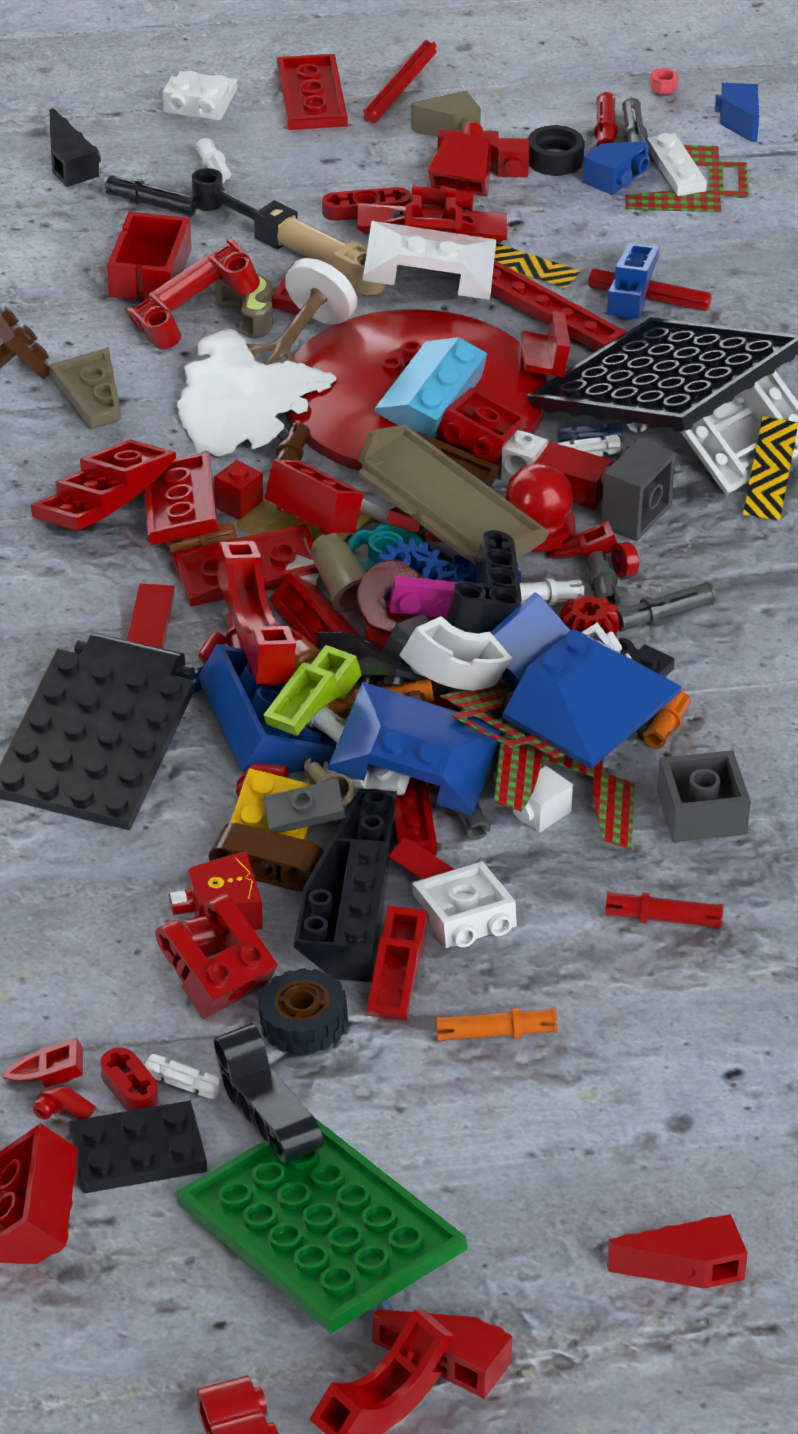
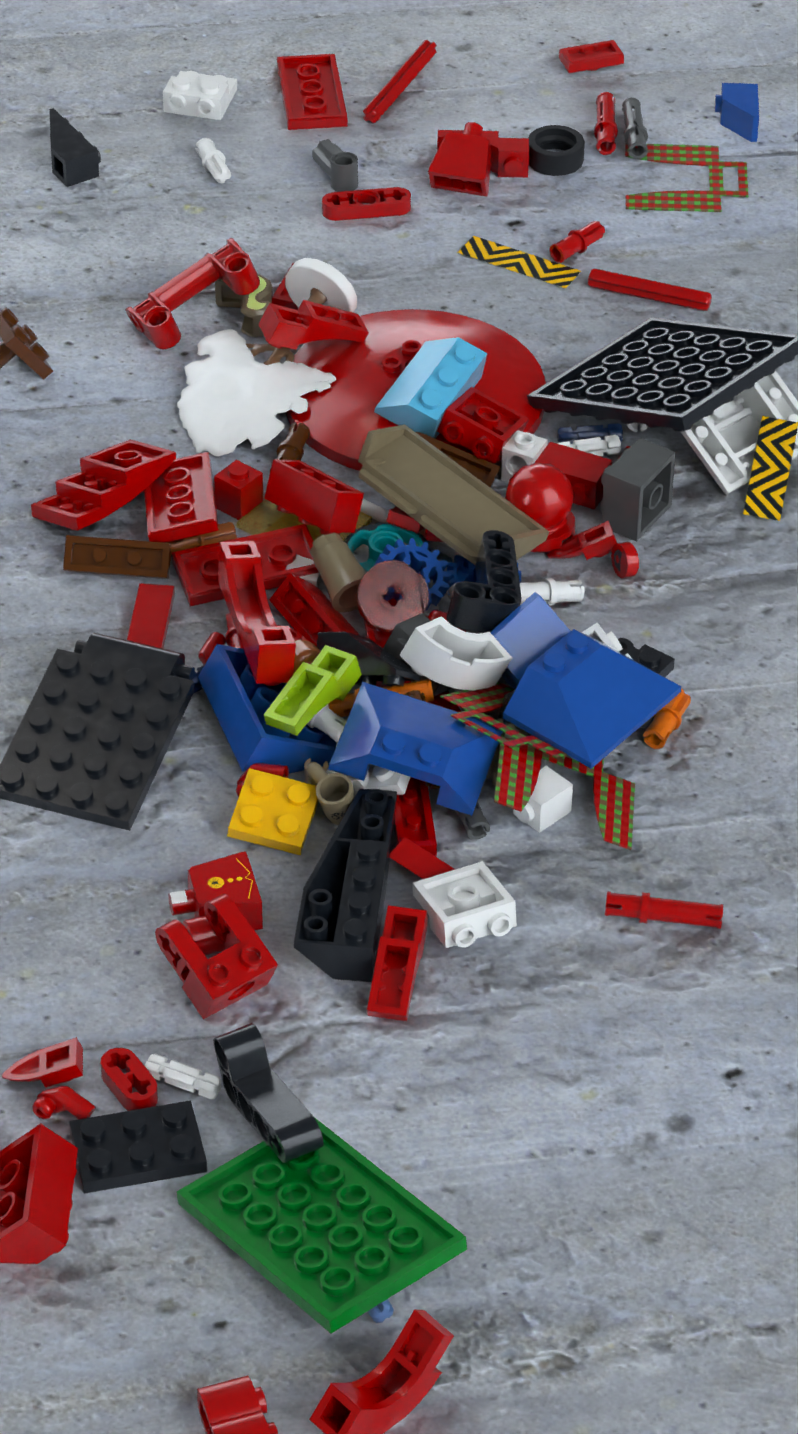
(89, 386): dark tan wing -> none
(117, 557): none -> reddish brown plate
(139, 192): black pin -> none
(148, 254): red piece -> none
(272, 856): reddish brown beam -> none
(279, 227): piece -> none
(303, 1011): black wheel -> none
(304, 806): dark grey plate -> none
(310, 323): none -> red slope
(339, 165): none -> dark grey piece
(421, 596): dark pink plate -> none
(432, 250): white slope -> none
(435, 196): red pin -> none
(444, 113): dark tan slope -> none
(445, 218): red piece -> none
(472, 1359): red slope -> none
(497, 1024): orange pin -> none
(540, 303): red plate -> none
(548, 352): red panel -> none
(576, 241): none -> red axle
(587, 611): red gear -> none
(591, 56): none -> red plate
(602, 577): dark grey pin -> none
(615, 165): blue slope -> none
(632, 281): blue slope -> none
(651, 610): dark grey pin -> none
(663, 81): coral tile -> none
(676, 164): white plate -> none
(685, 1254): red slope -> none
(703, 796): dark grey brick -> none

